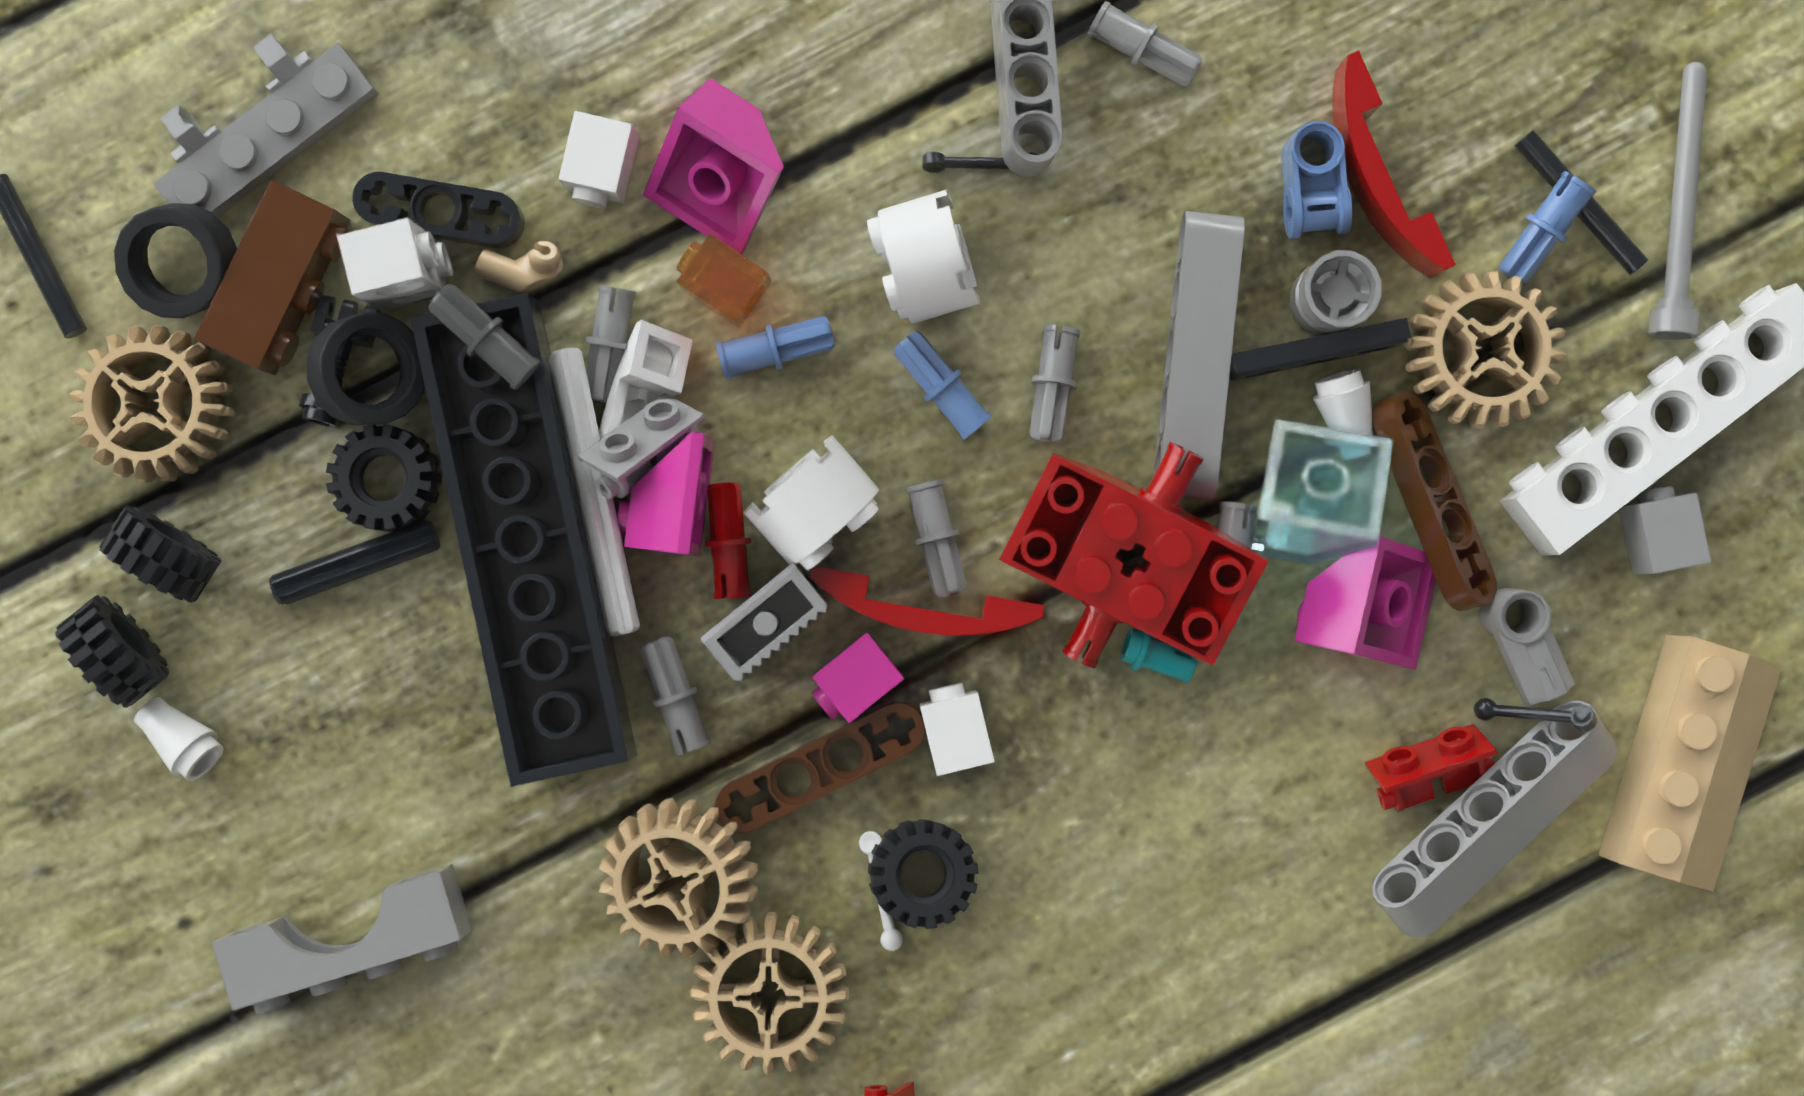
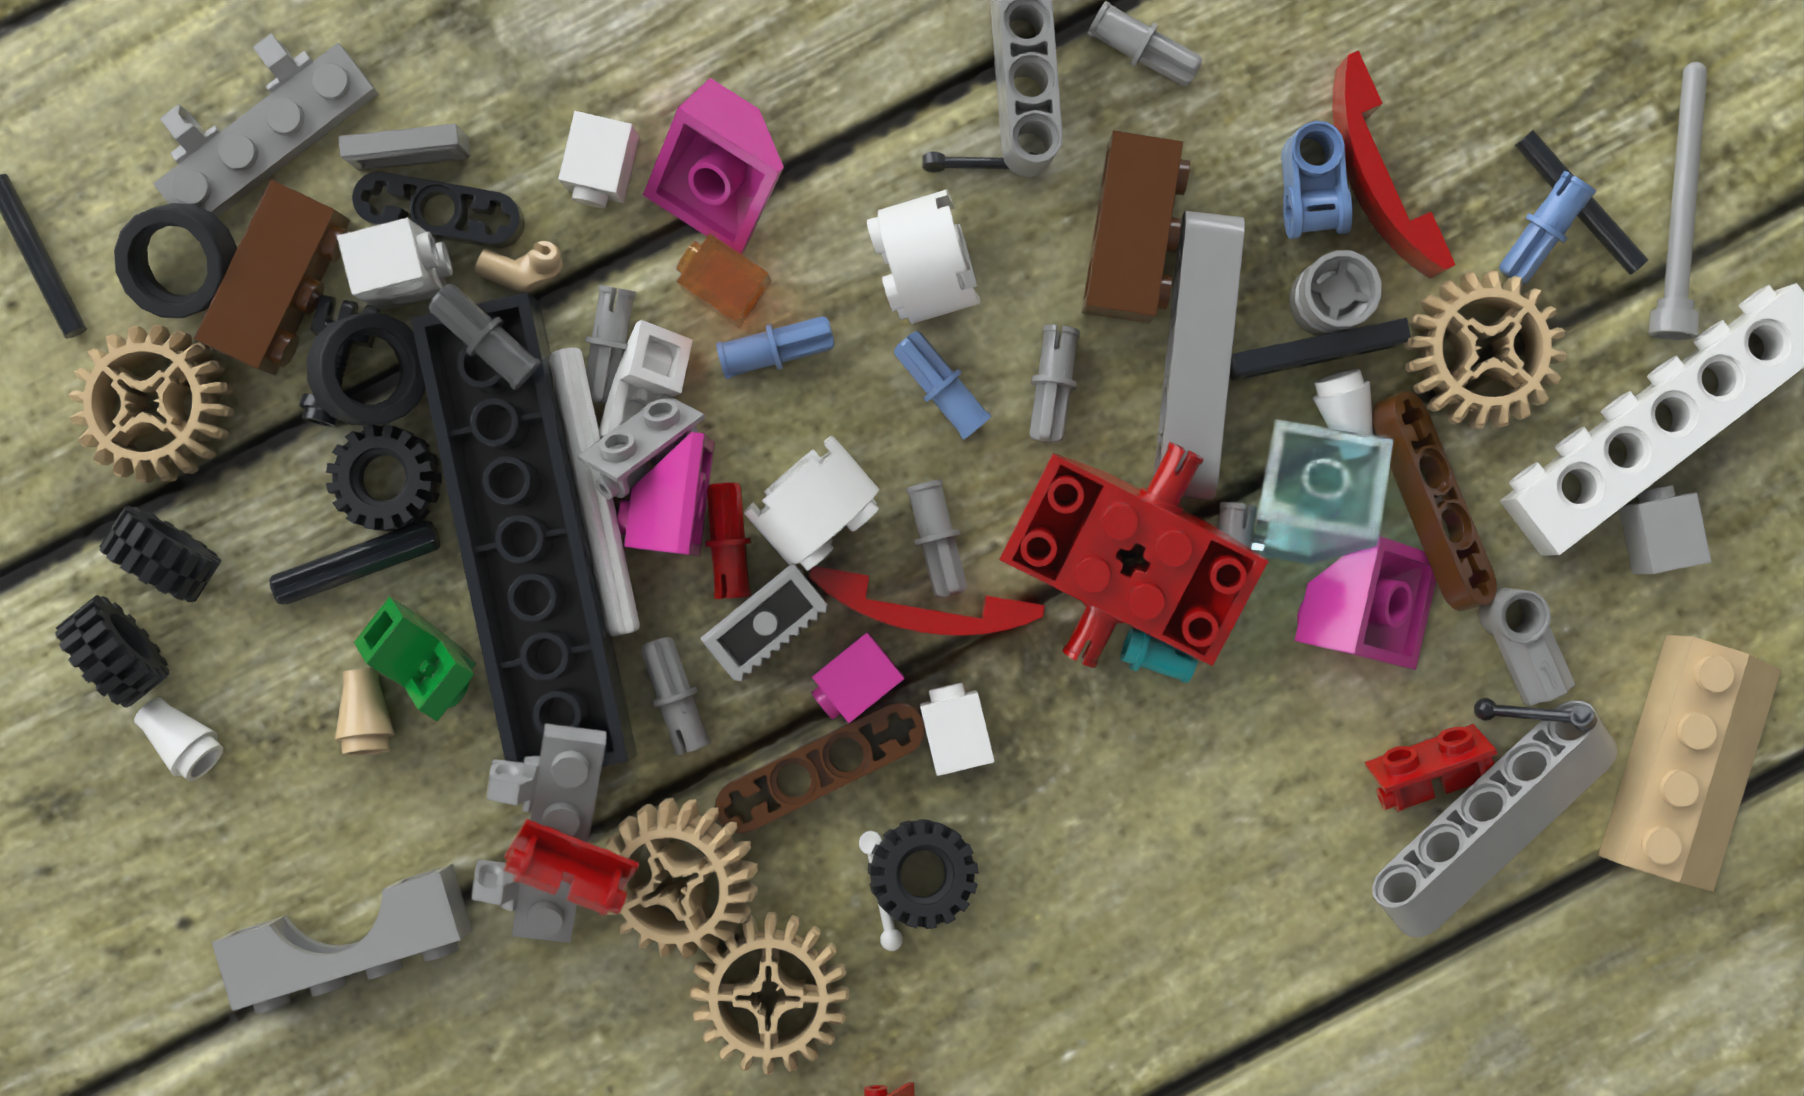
(363, 715): none -> tan cone
(405, 147): none -> light grey tile
(416, 657): none -> green brick
(546, 857): none -> red hinge
(559, 794): none -> light grey hinge
(1135, 227): none -> reddish brown brick

